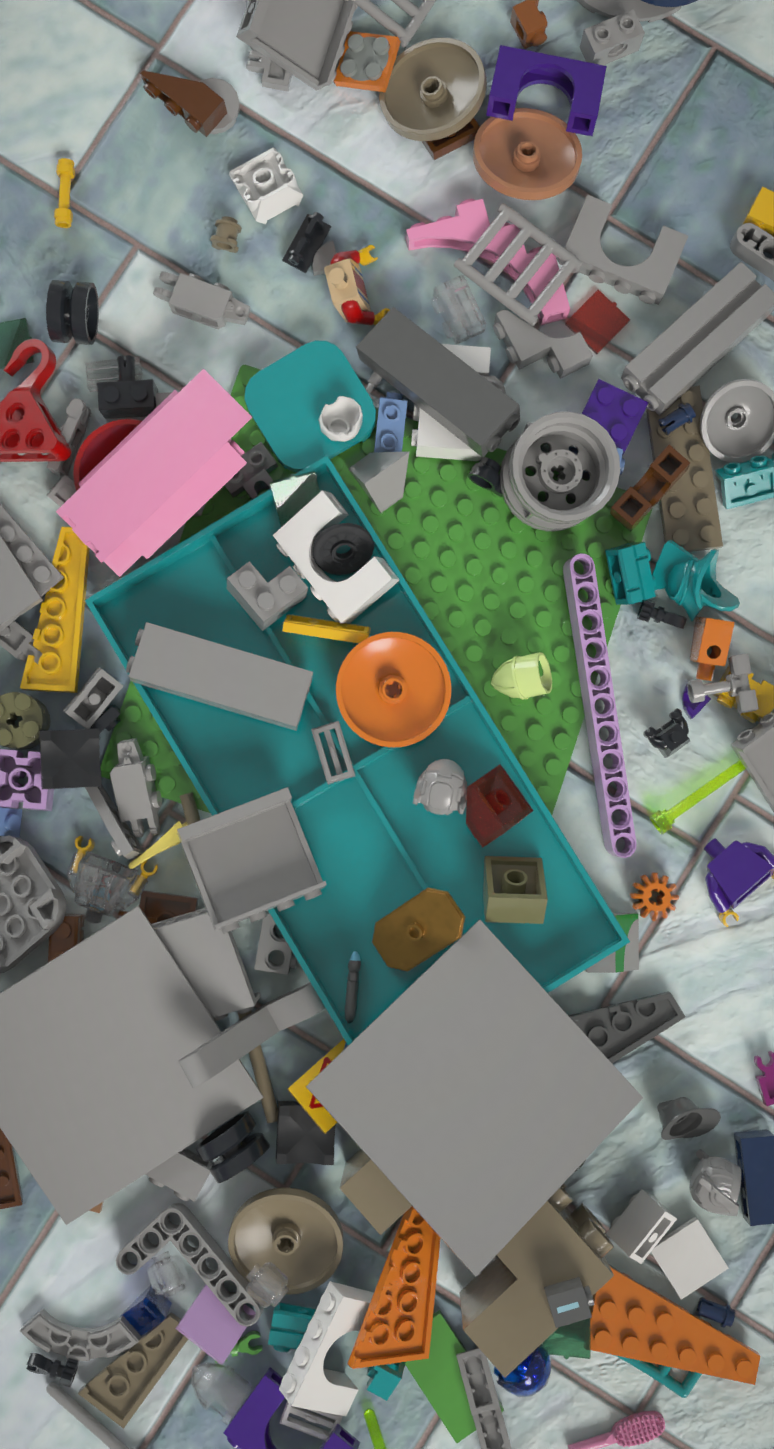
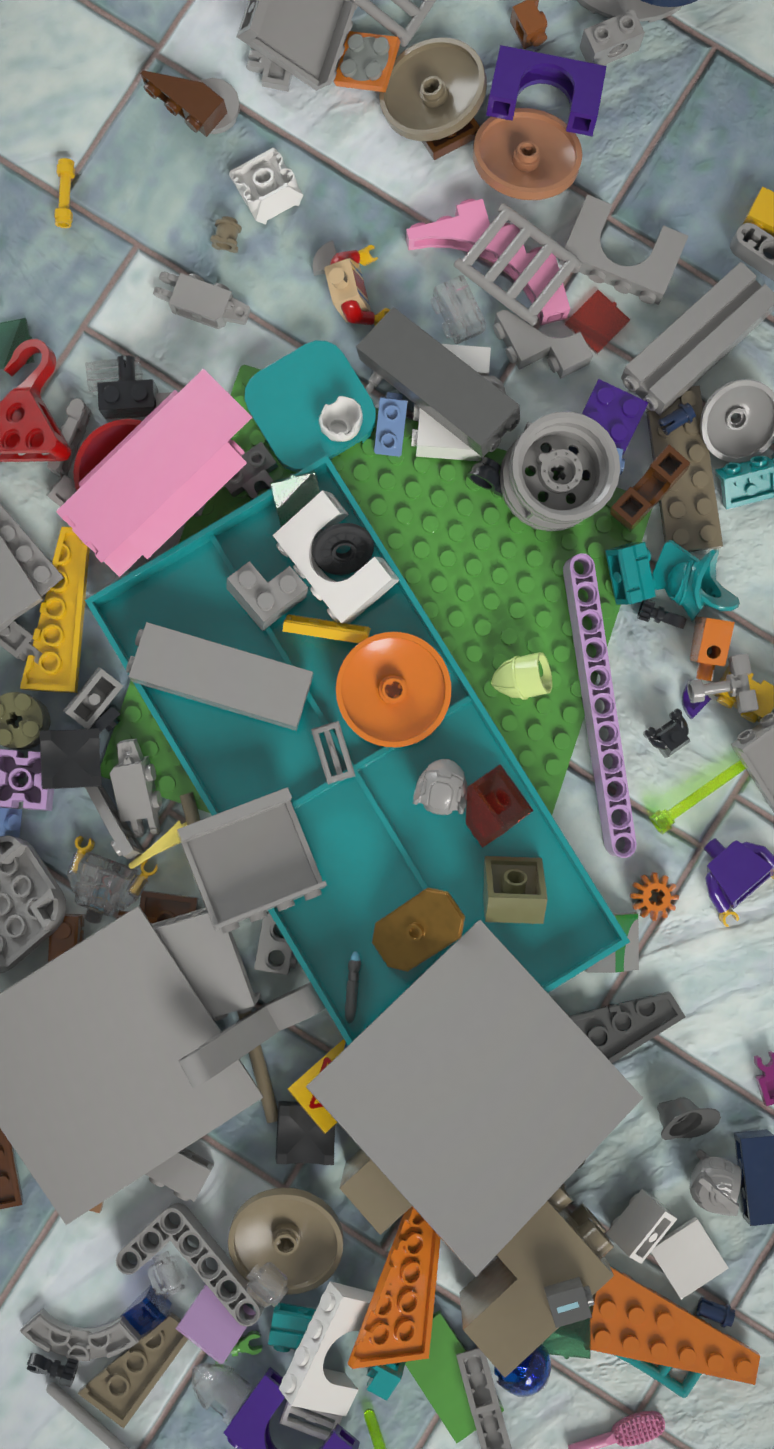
(72, 312): black wheel -> none
(233, 1147): black wheel -> none
(307, 242): black hinge -> none
(382, 477): light grey slope -> none

